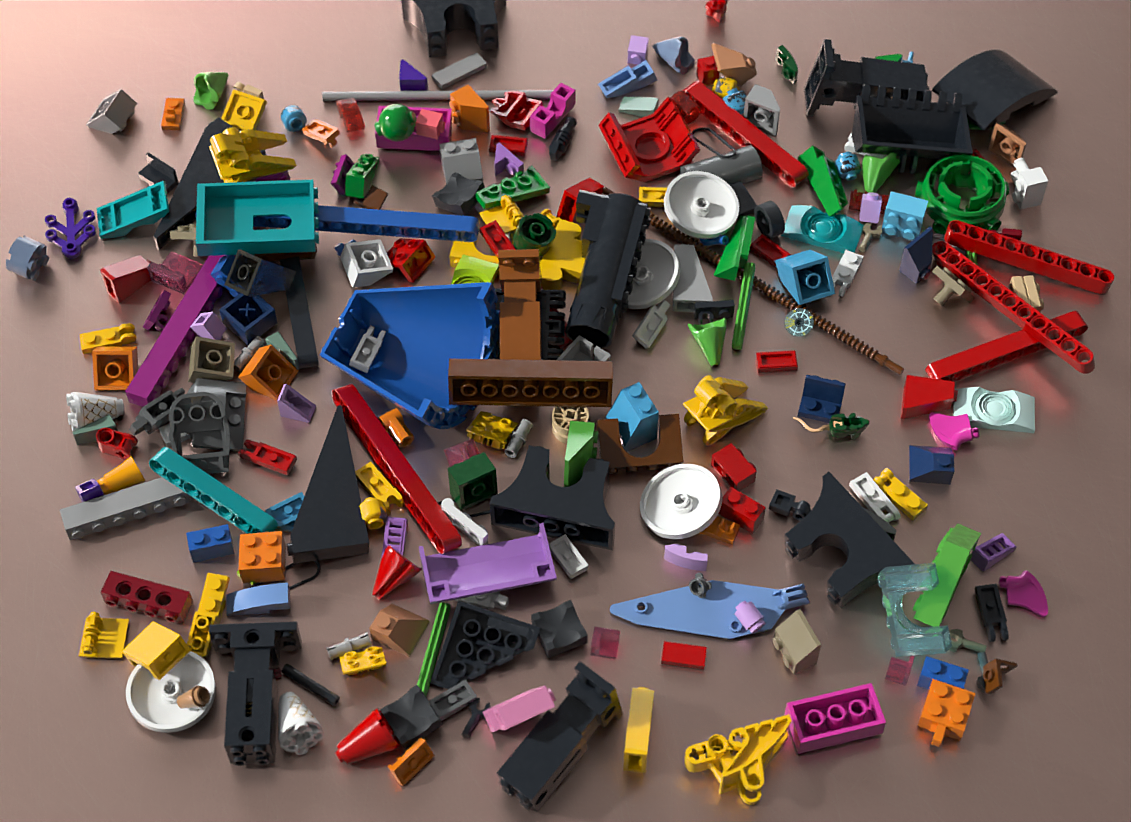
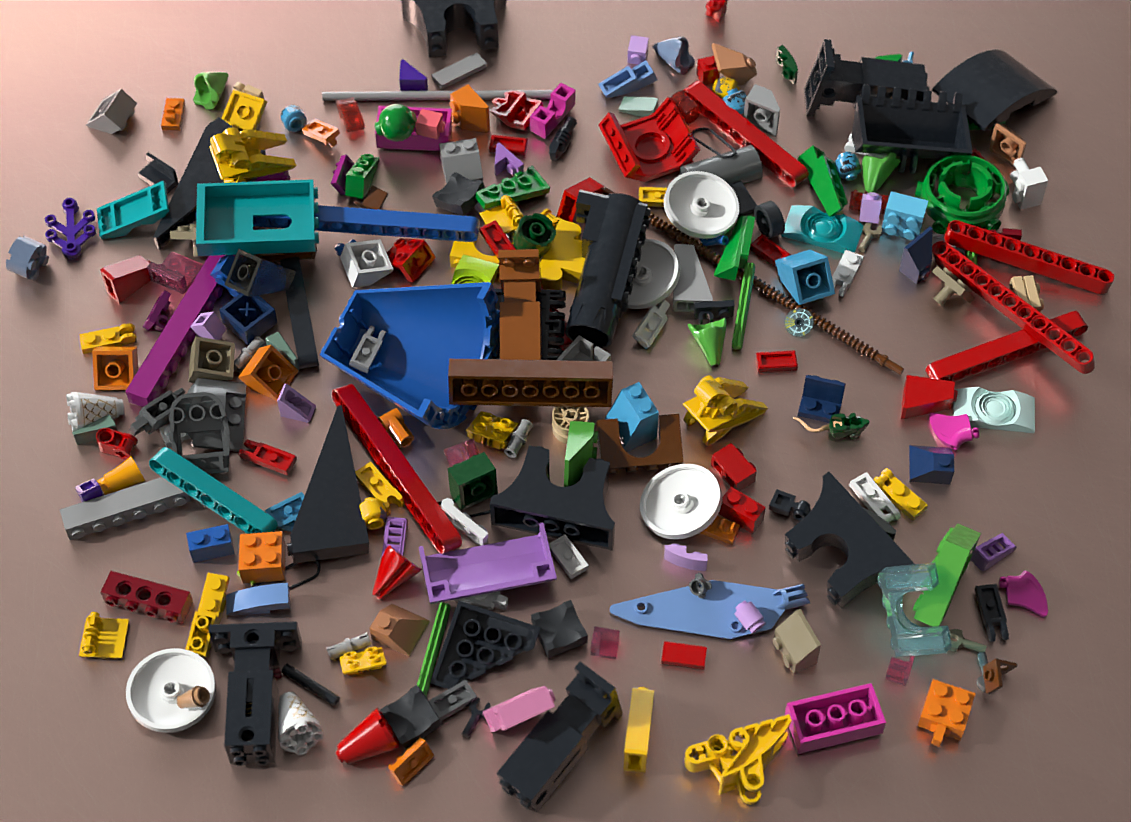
(156, 650): yellow panel -> none
(942, 672): blue brick -> none

